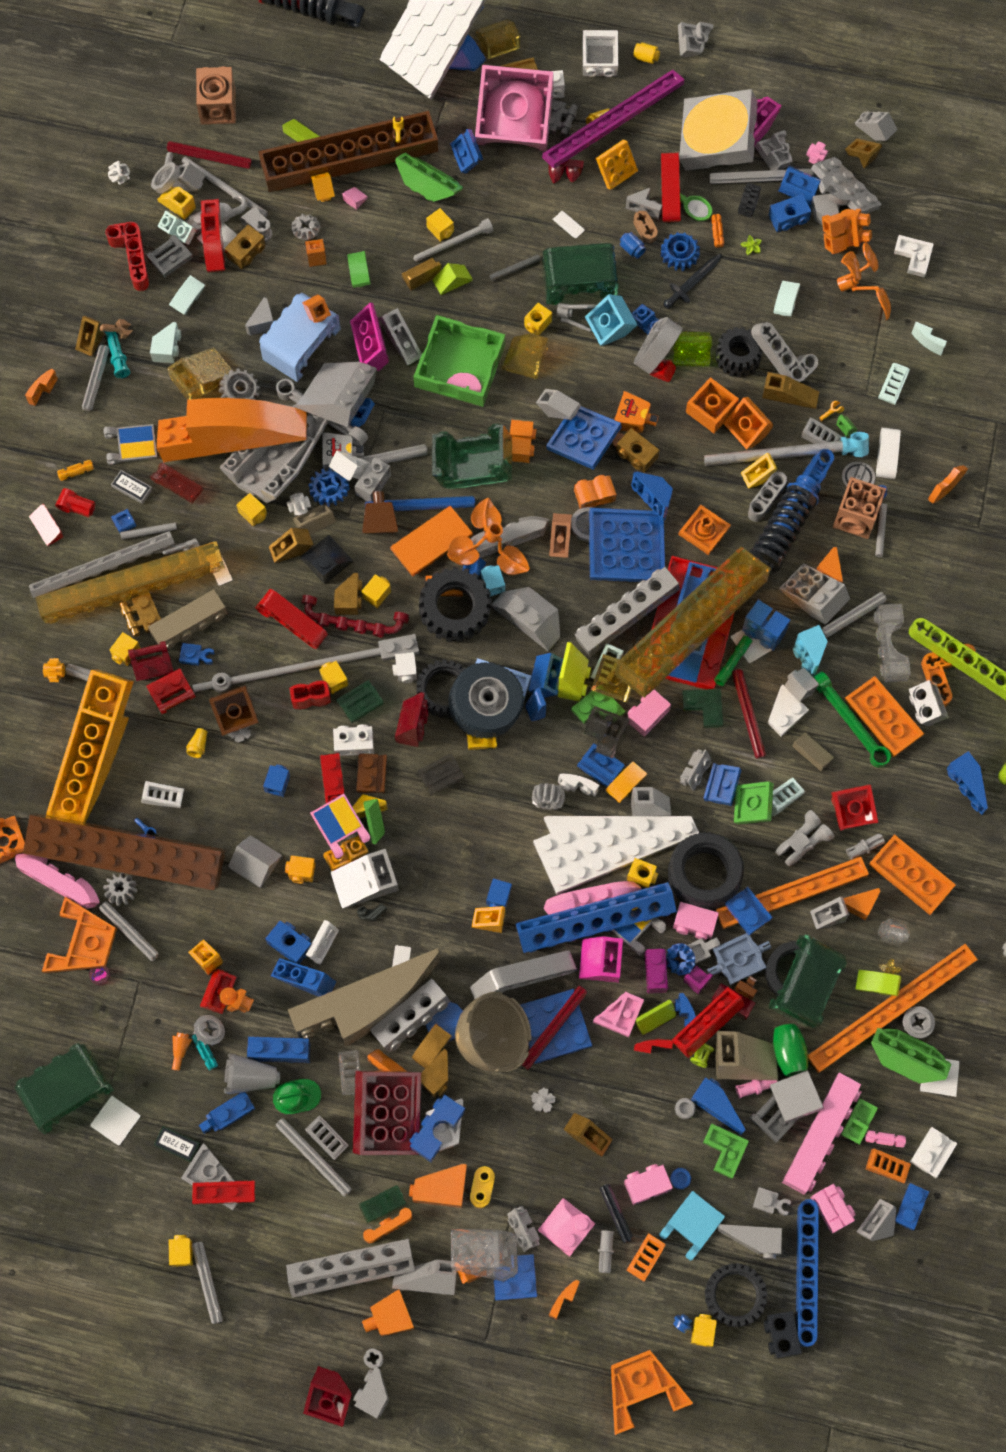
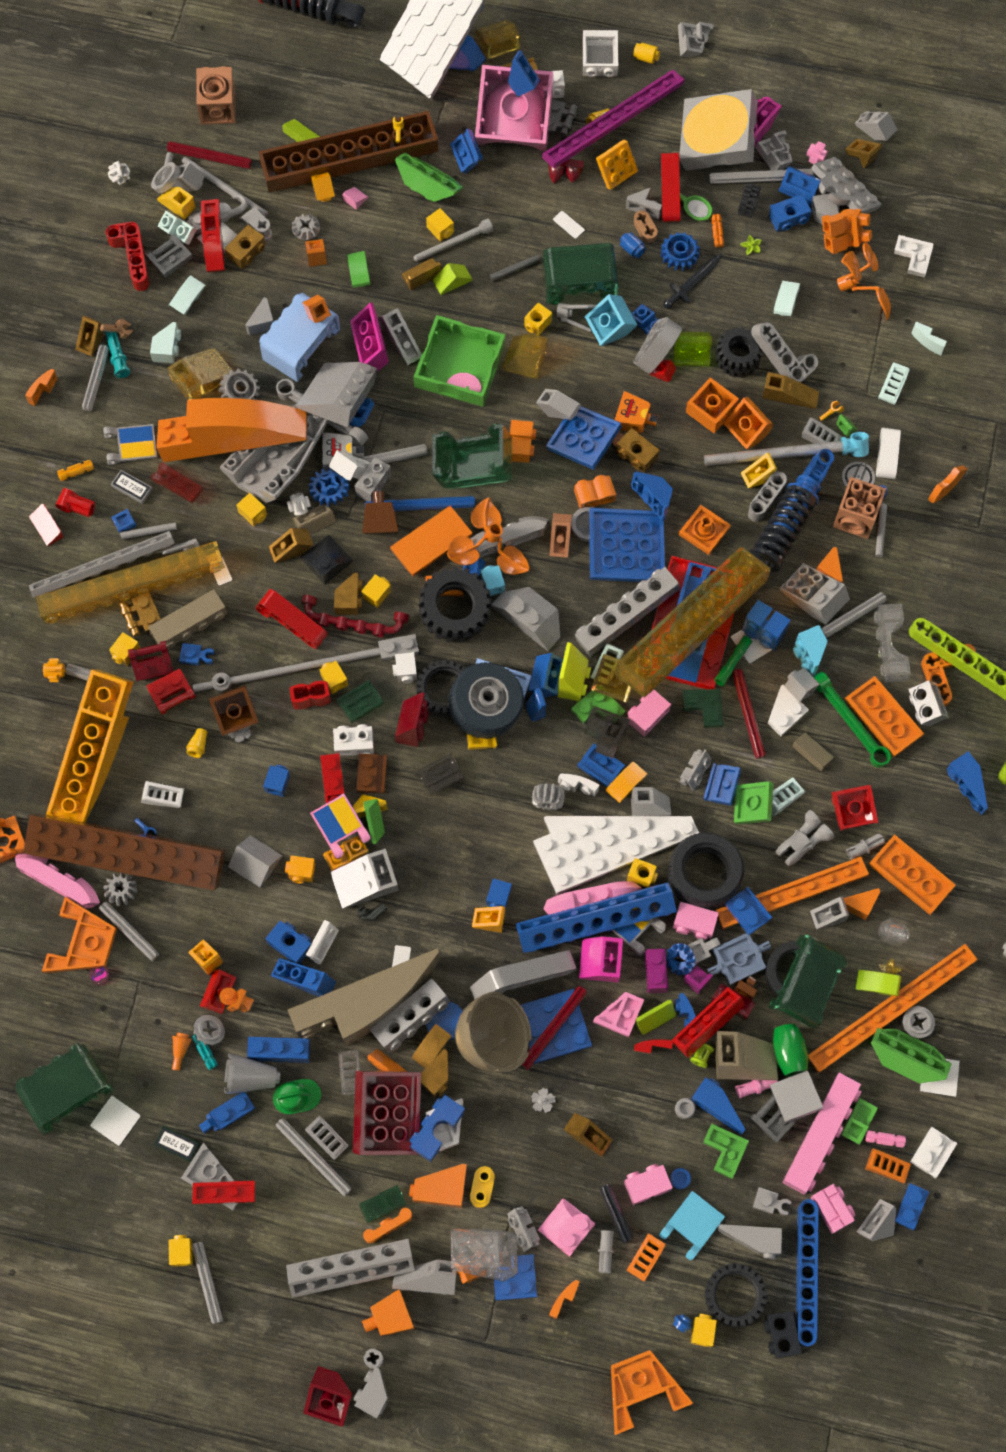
(522, 76): none -> blue slope

